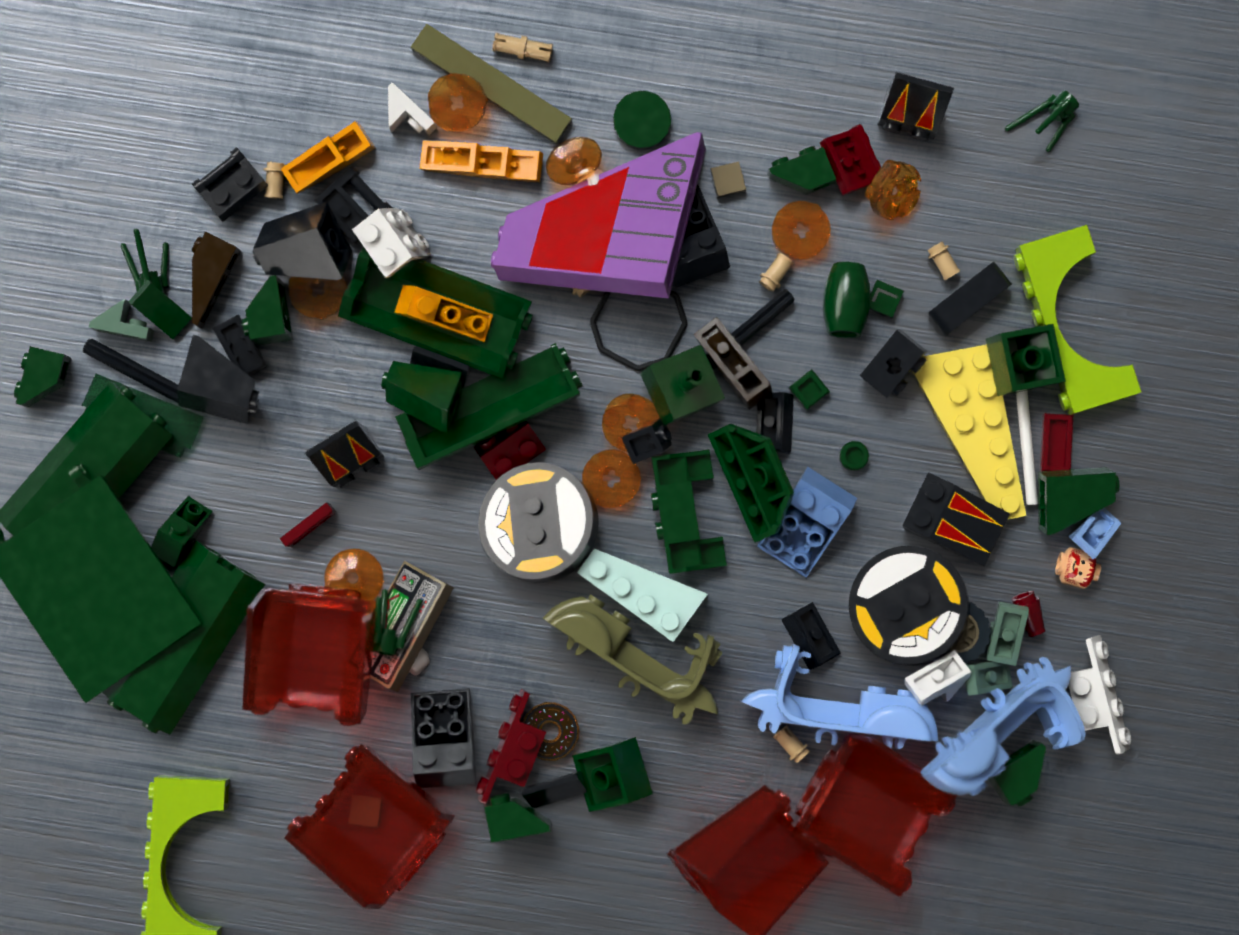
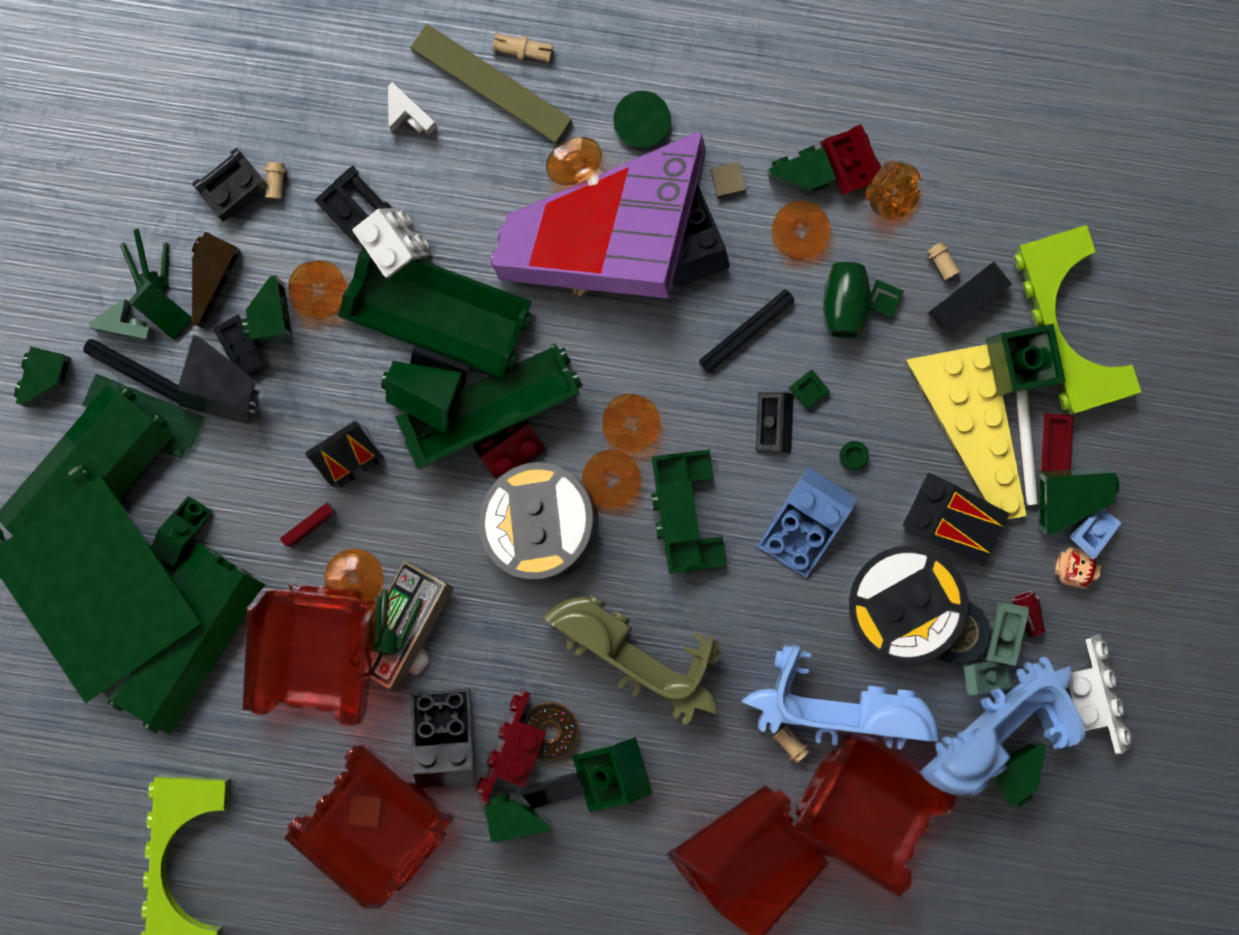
(303, 245): black slope -> none
(328, 157): light orange slope -> none
(443, 312): light orange slope -> none
(473, 100): clear orange plate -> none
(481, 161): light orange slope -> none
(624, 361): black piece -> none
(647, 441): black bracket -> none
(650, 596): light aqua wedge -> none
(682, 385): dark green brick -> none
(733, 363): dark brown slope -> none
(754, 478): dark green wedge -> none
(776, 272): tan pin -> none
(811, 635): black slope -> none
(878, 370): black brick -> none
(914, 106): black slope -> none
(938, 679): white slope -> none
(1060, 108): dark green plant -> none

